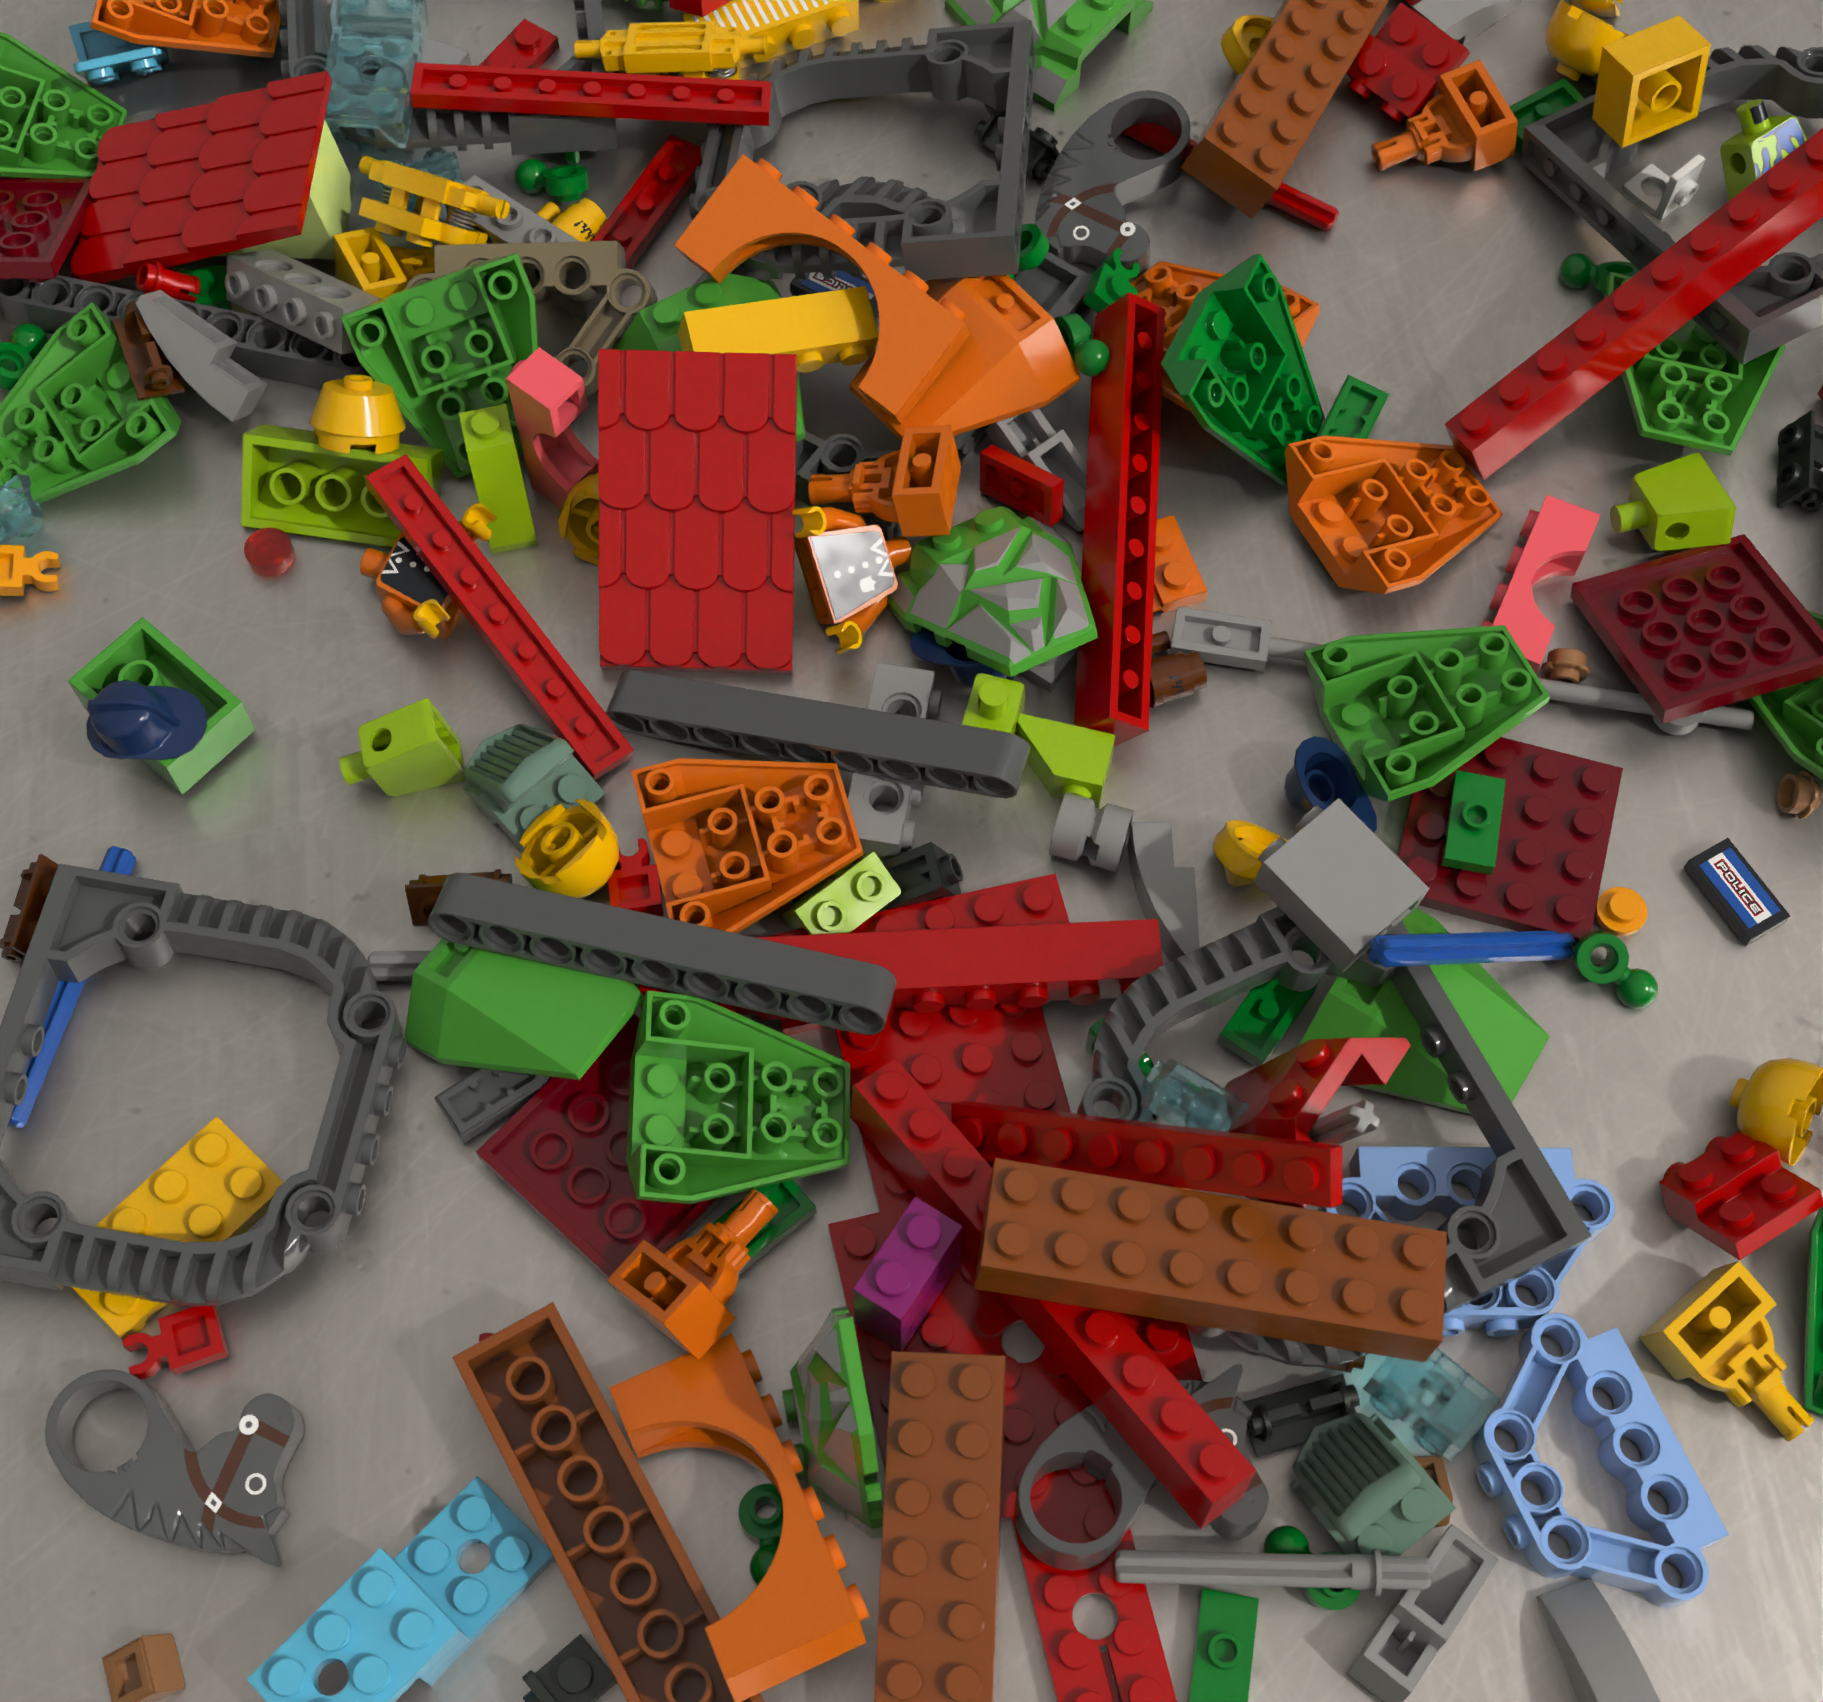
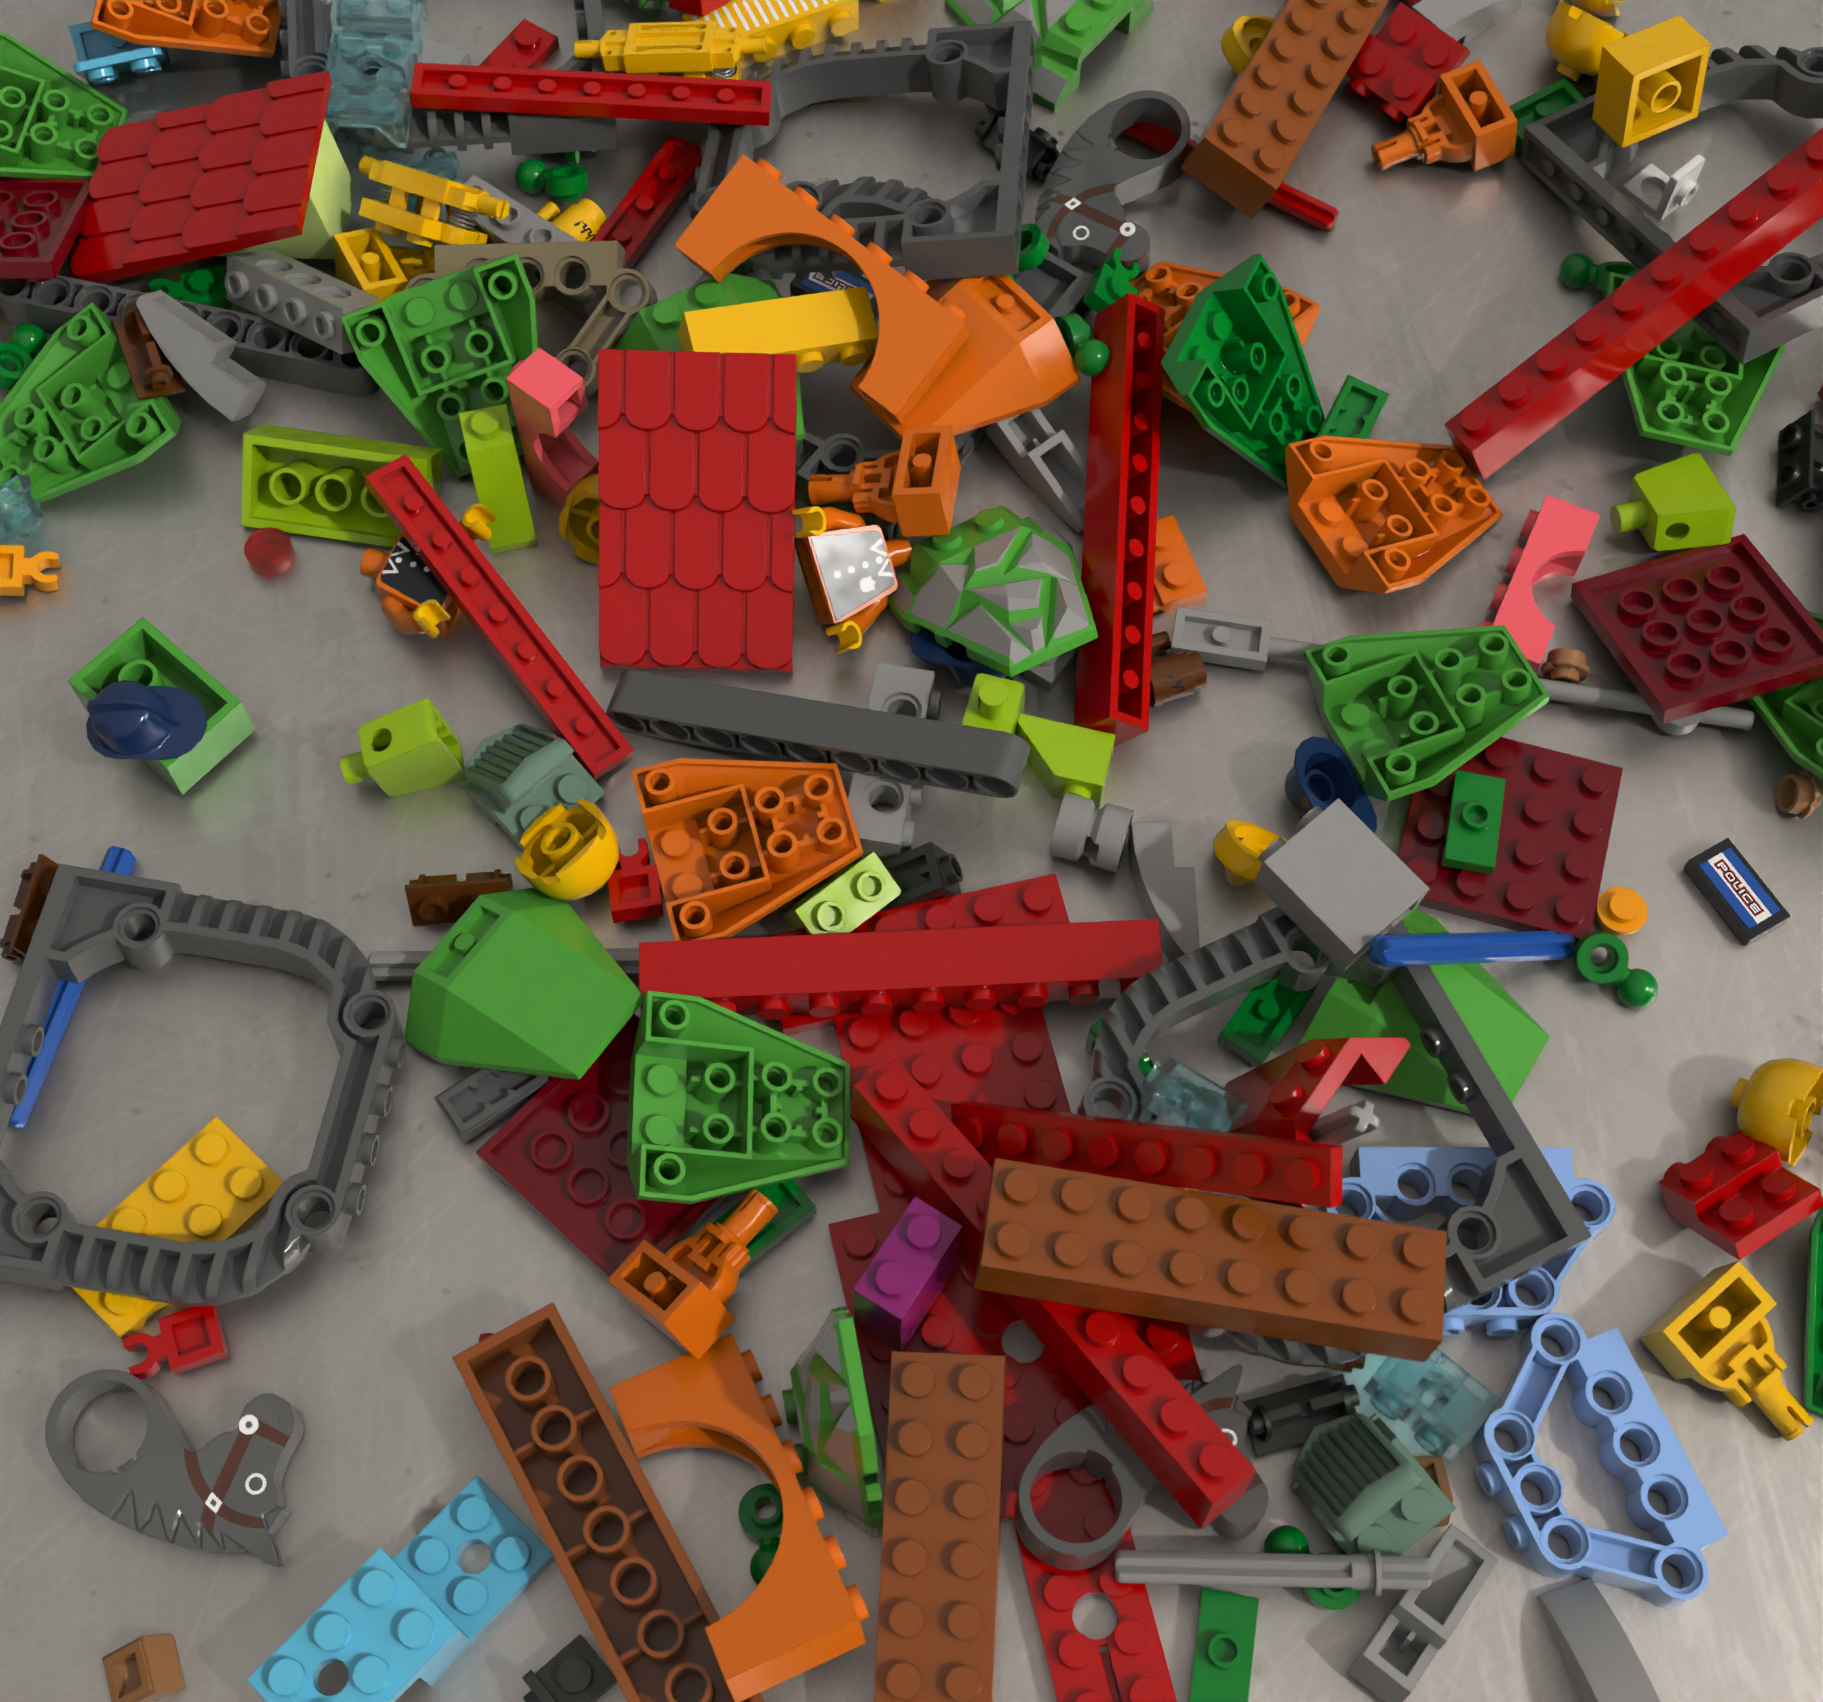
(175, 284): red pin -> none
(357, 415): yellow cone -> none
(664, 953): dark grey beam -> none
(1021, 485): red plate -> none
(1758, 145): lime torso -> none

